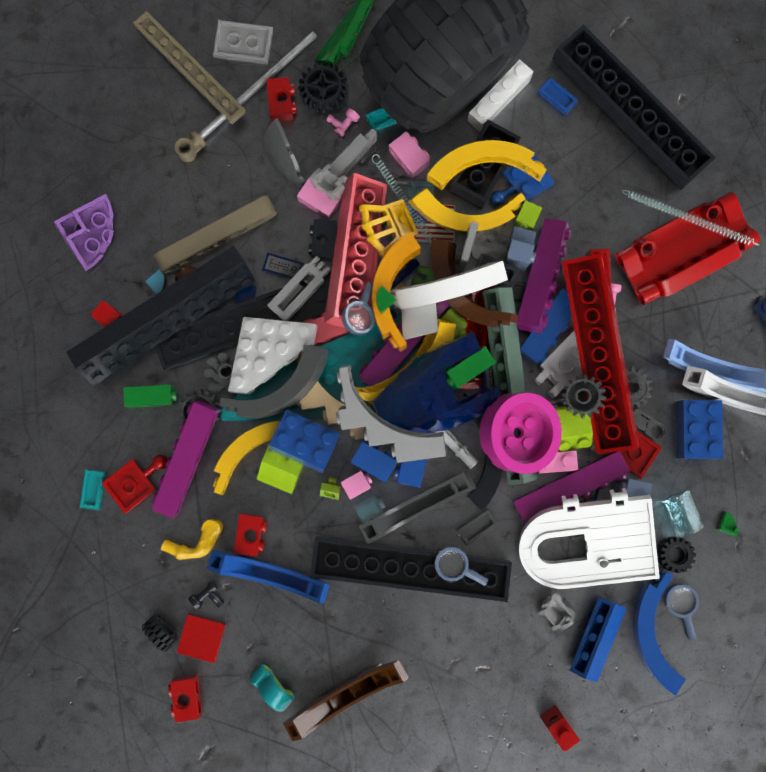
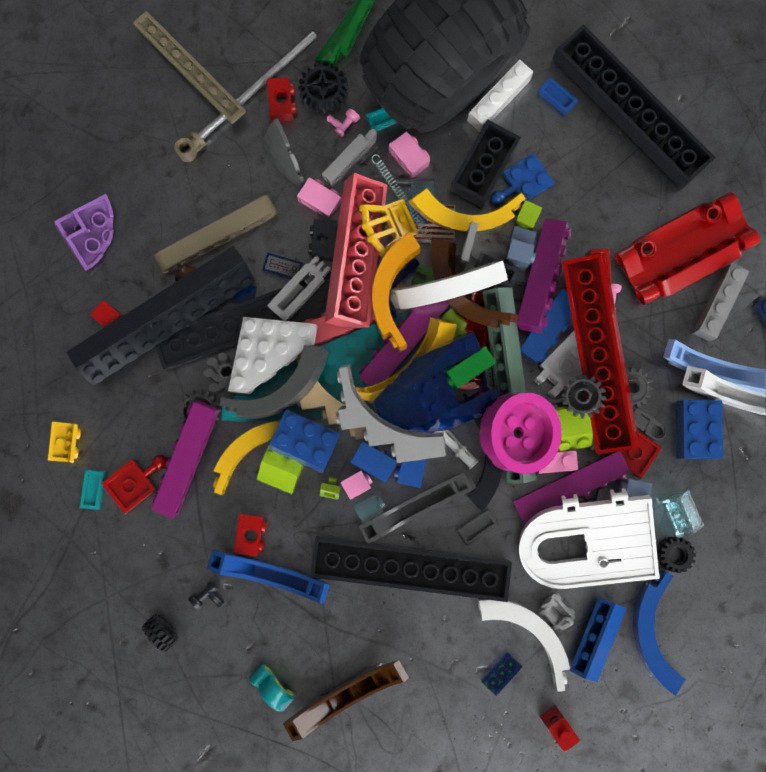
(63, 442): none -> yellow bracket
(150, 396): green brick -> none
(156, 281): medium azure tile -> none
(190, 687): red brick -> none
(201, 638): red tile -> none
(211, 532): yellow piece -> none
(243, 42): light grey tile -> none
(328, 182): light grey piece -> none
(358, 315): piece -> none
(384, 300): green tile -> none
(419, 321): white sticker -> none
(453, 564): piece -> none
(484, 152): yellow arch -> none
(501, 674): none -> clear blue tile
(526, 618): none -> white arch
(682, 602): piece -> none
(693, 216): light aqua piece -> none
(720, 302): none -> light grey brick
(728, 524): green tile -> none

